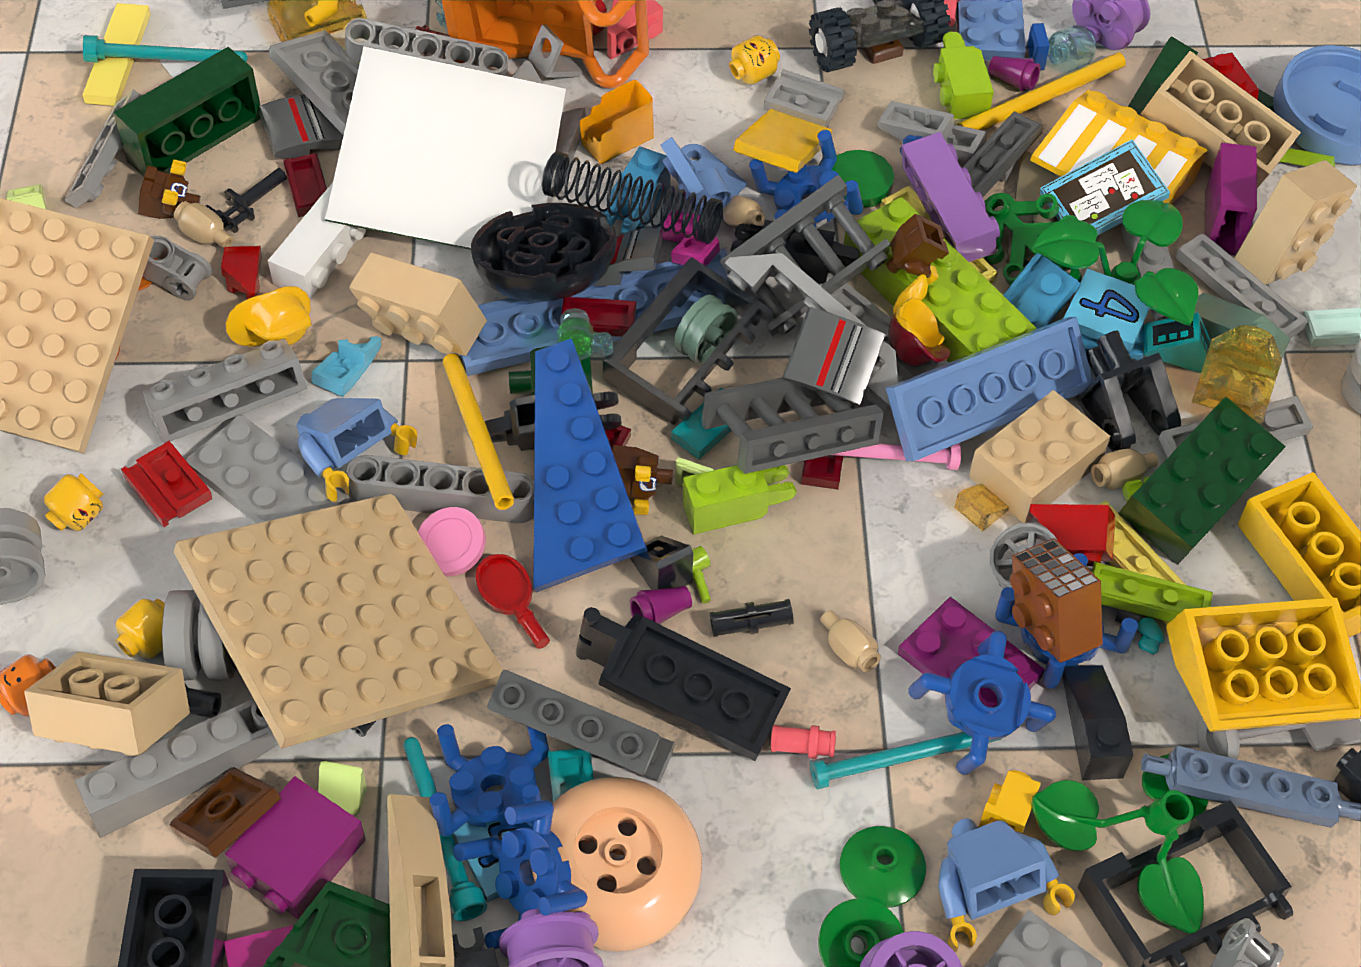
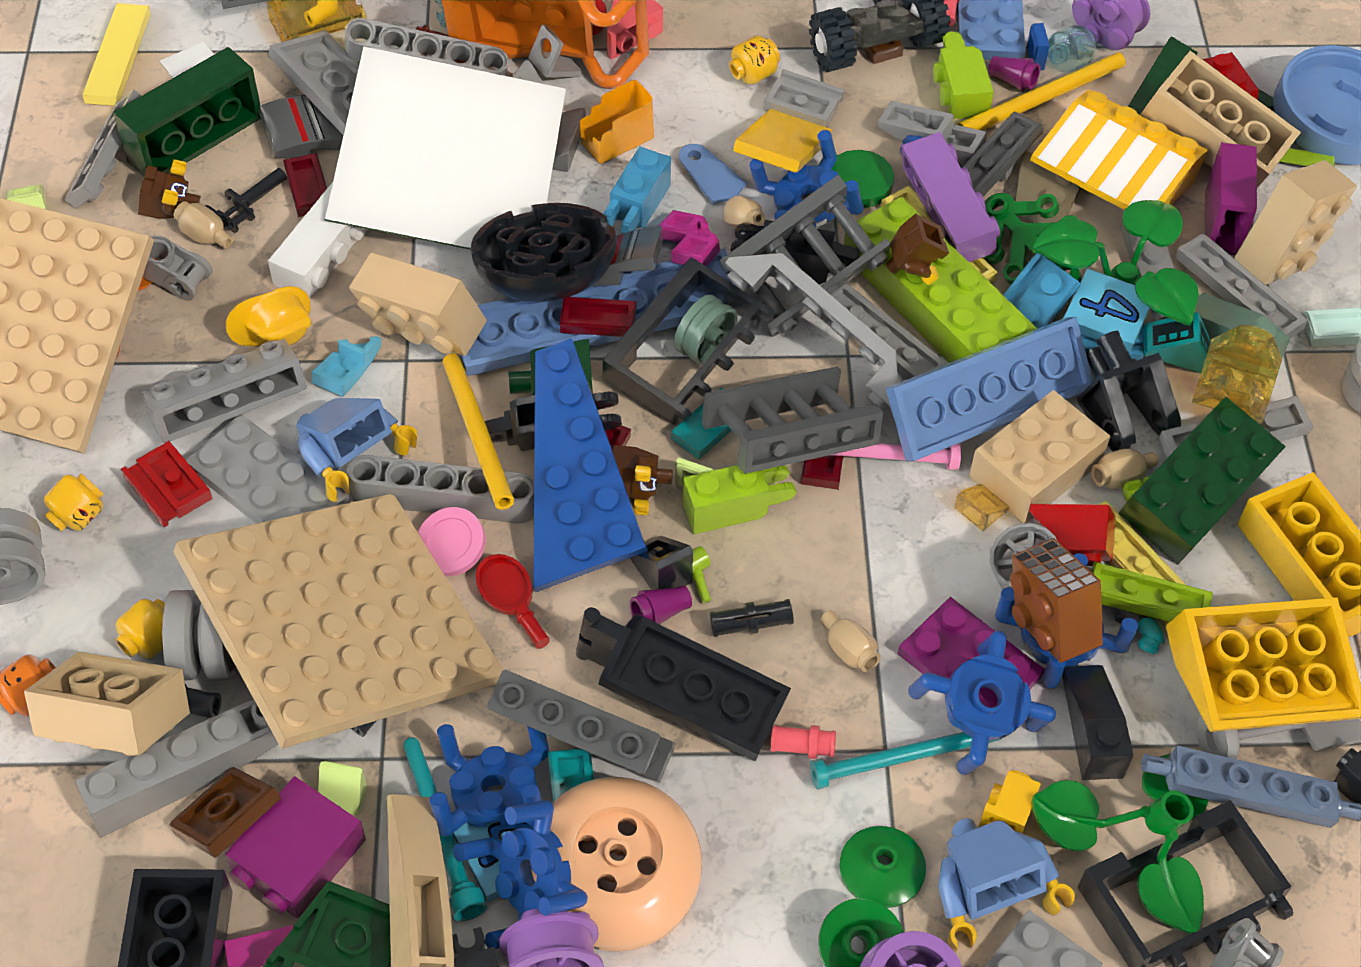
(98, 49): teal piece -> none
(241, 269): red slope -> none
(576, 325): clear light blue piece -> none
(704, 182): medium blue plate -> none
(708, 221): black piece -> none
(834, 355): dark grey slope -> none
(914, 327): hair -> none
(1106, 187): tile -> none

